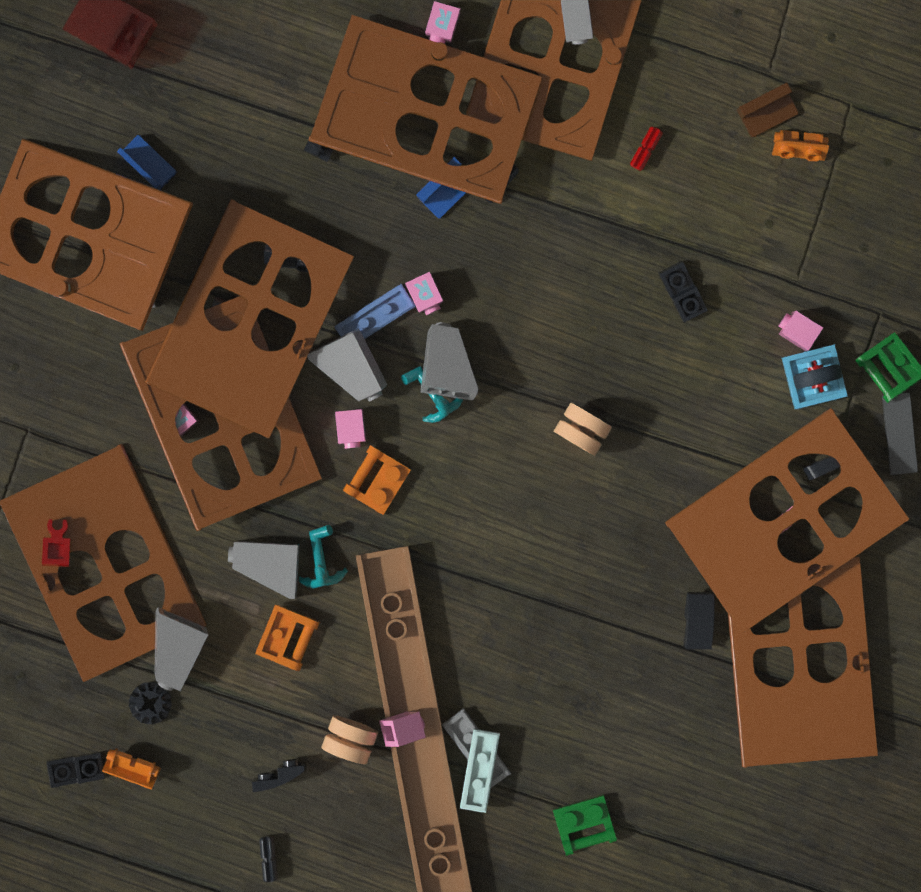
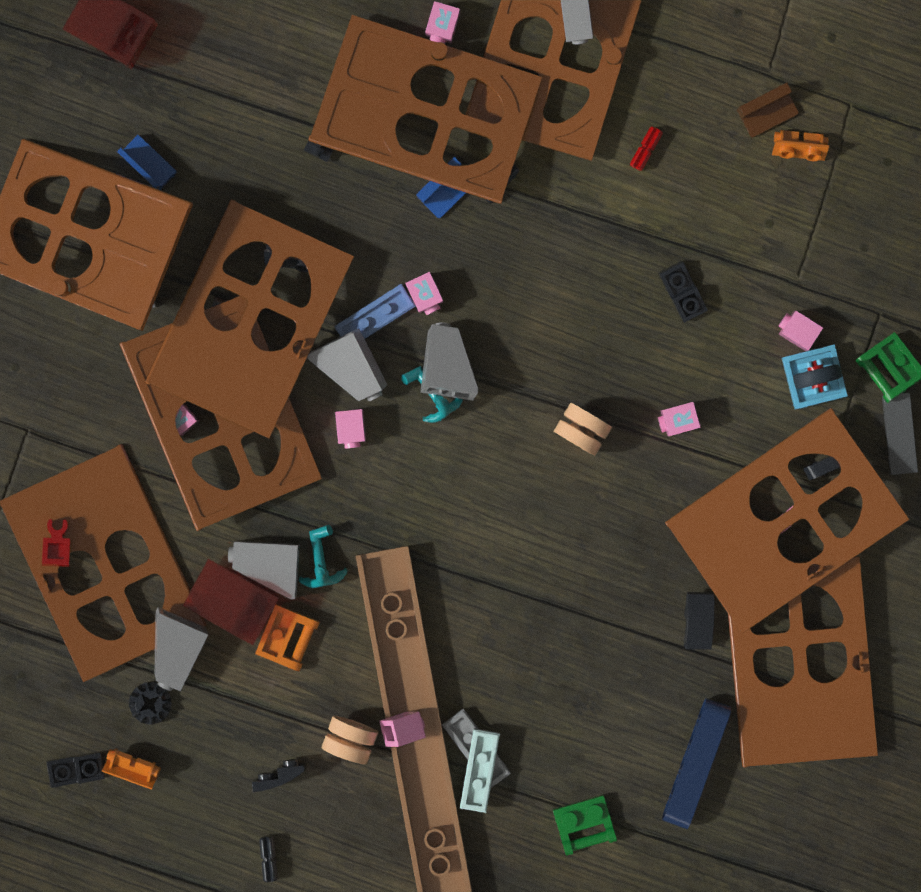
(231, 601): none -> clear red slope
(384, 485): orange plate -> none
(679, 419): none -> bright pink brick
(696, 763): none -> dark blue beam

